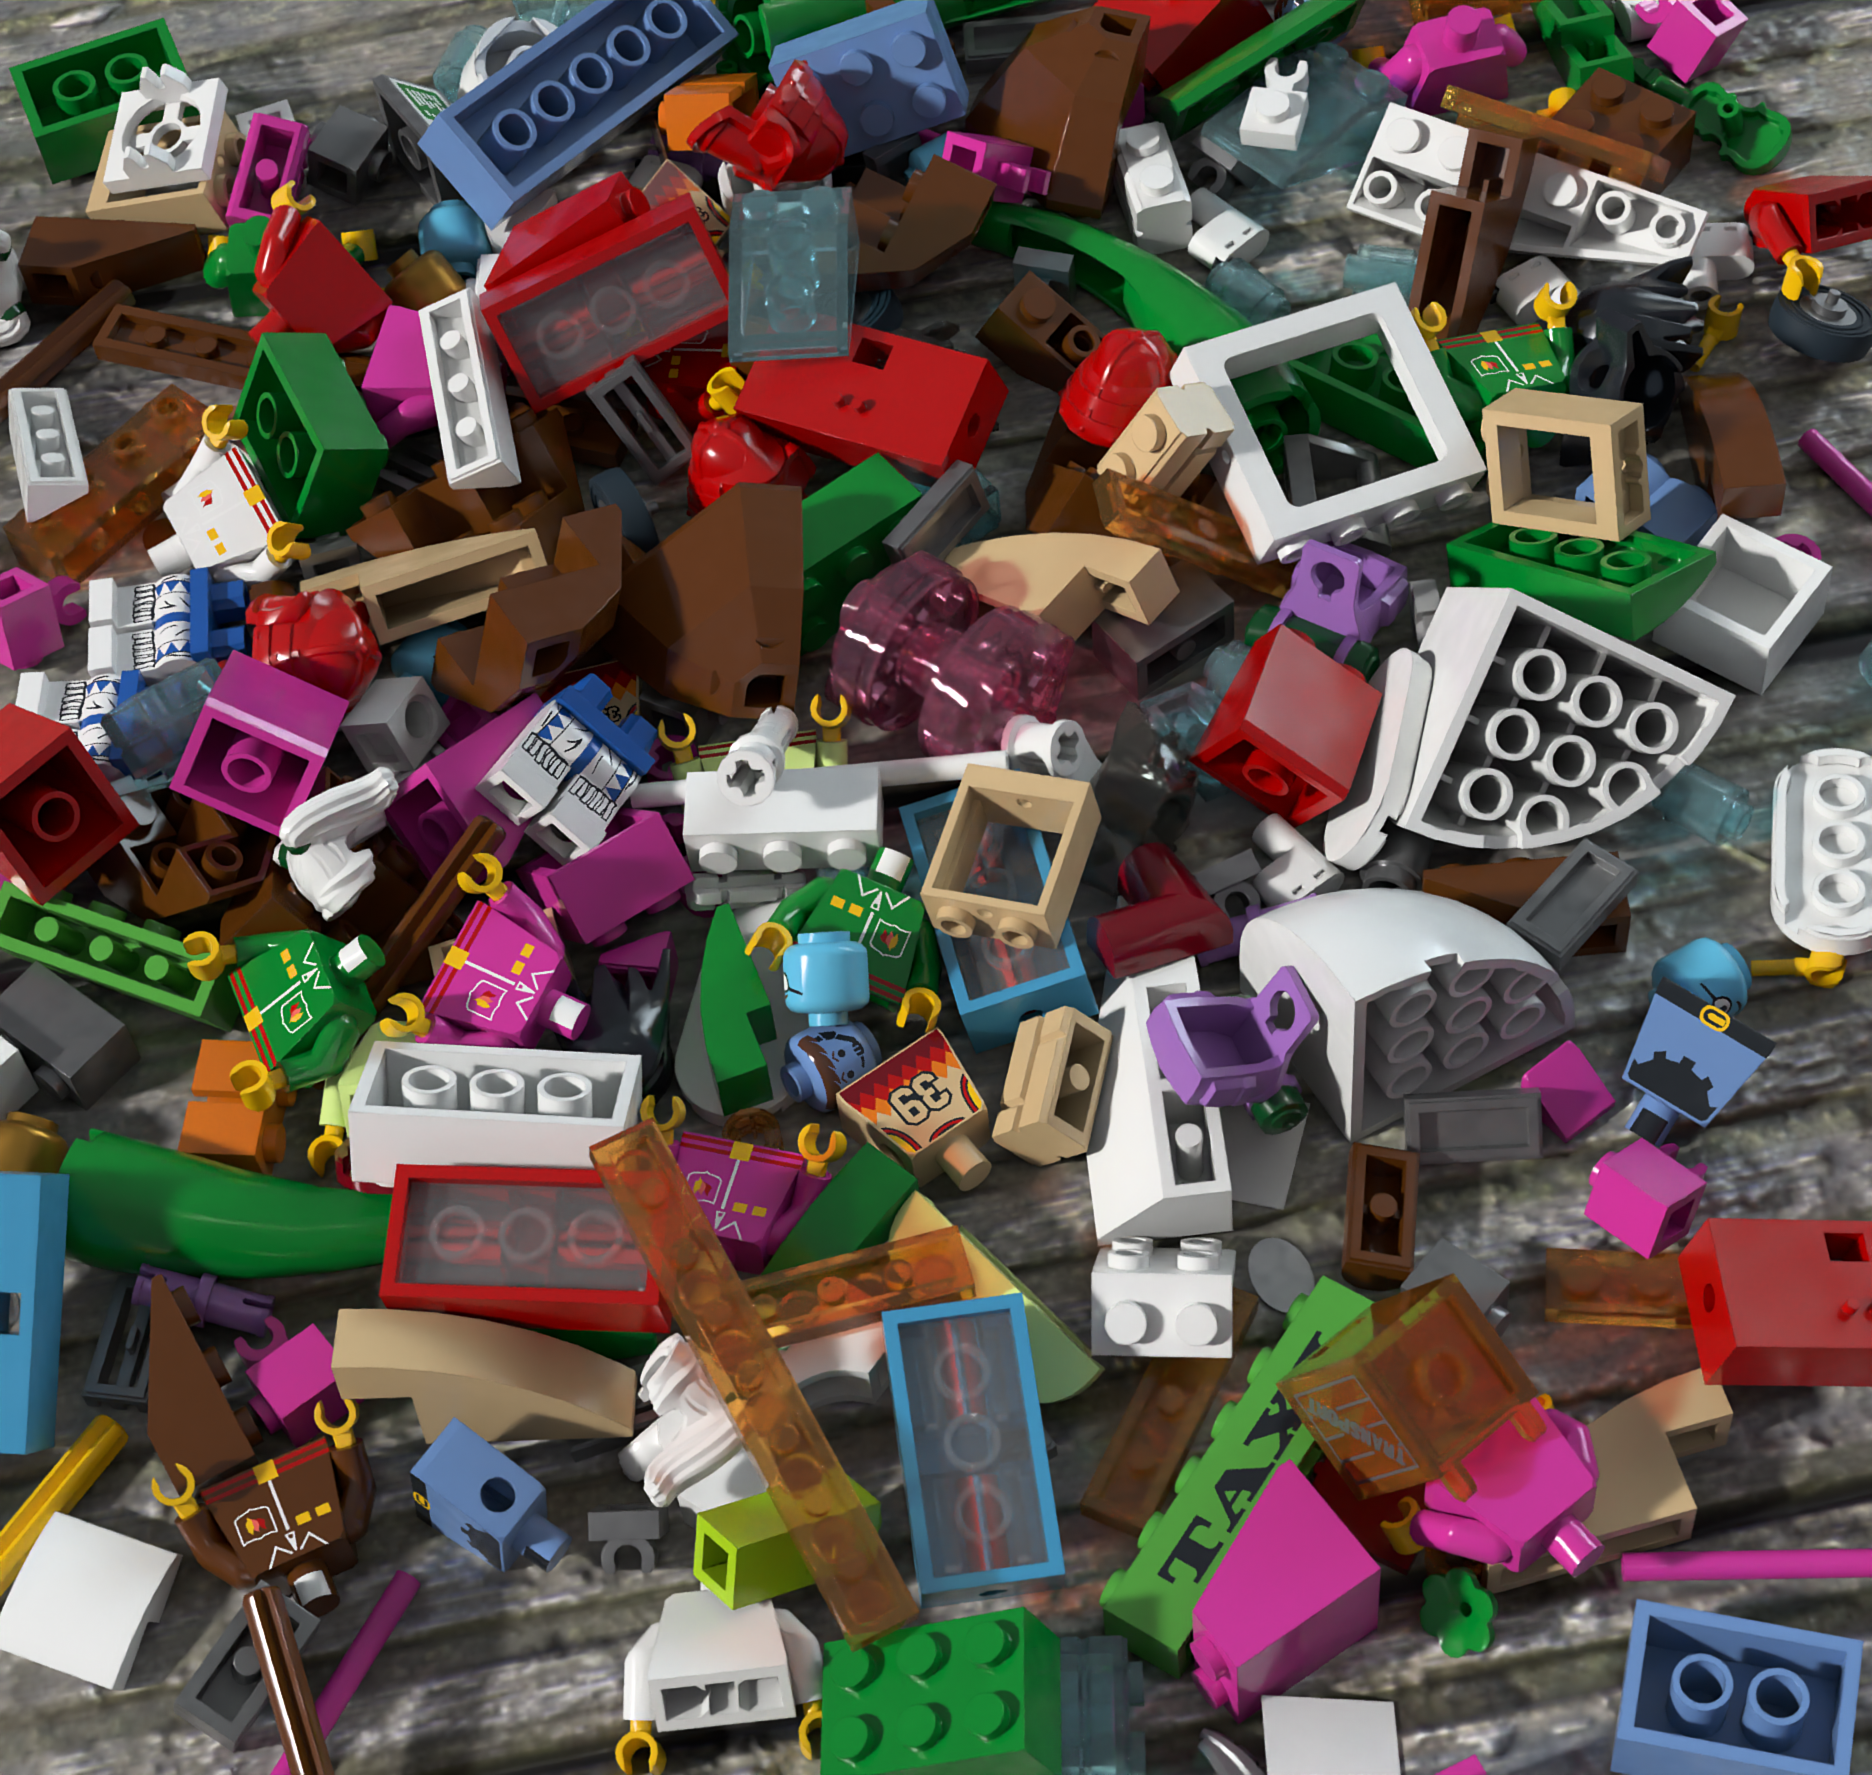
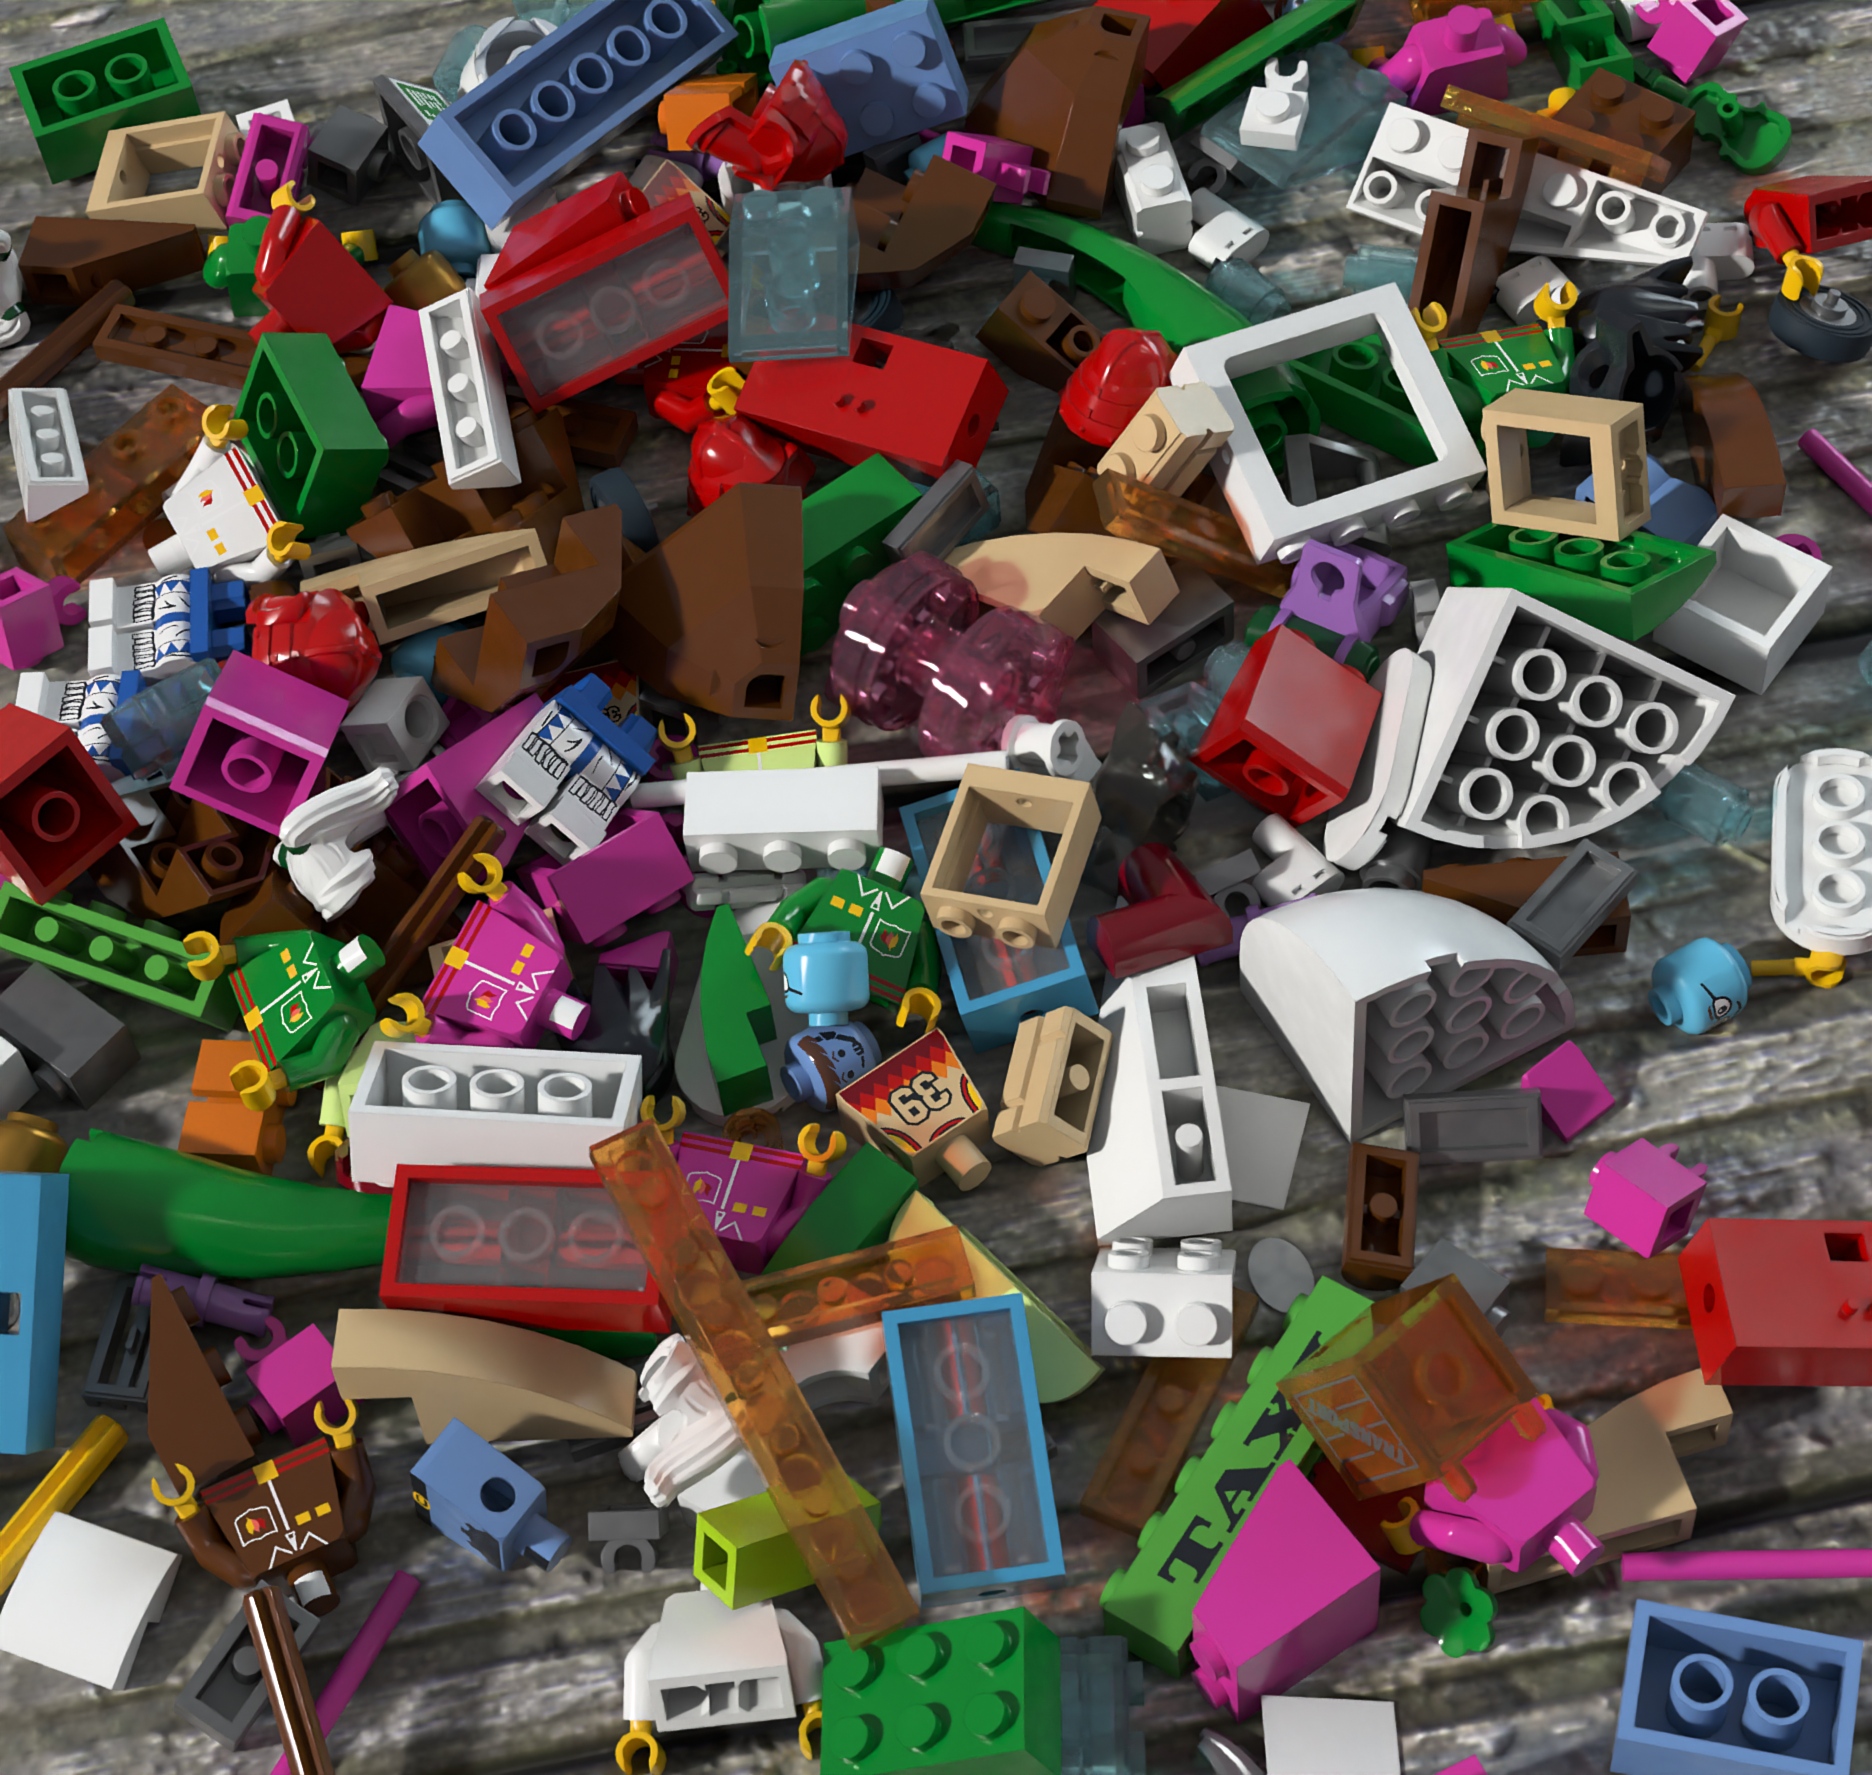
(195, 150): white piece -> none
(615, 380): flat silver tile -> none
(658, 142): reddish brown sticker -> none
(758, 758): white pin -> none
(1231, 1051): medium lavender piece -> none
(1688, 1061): torso -> none

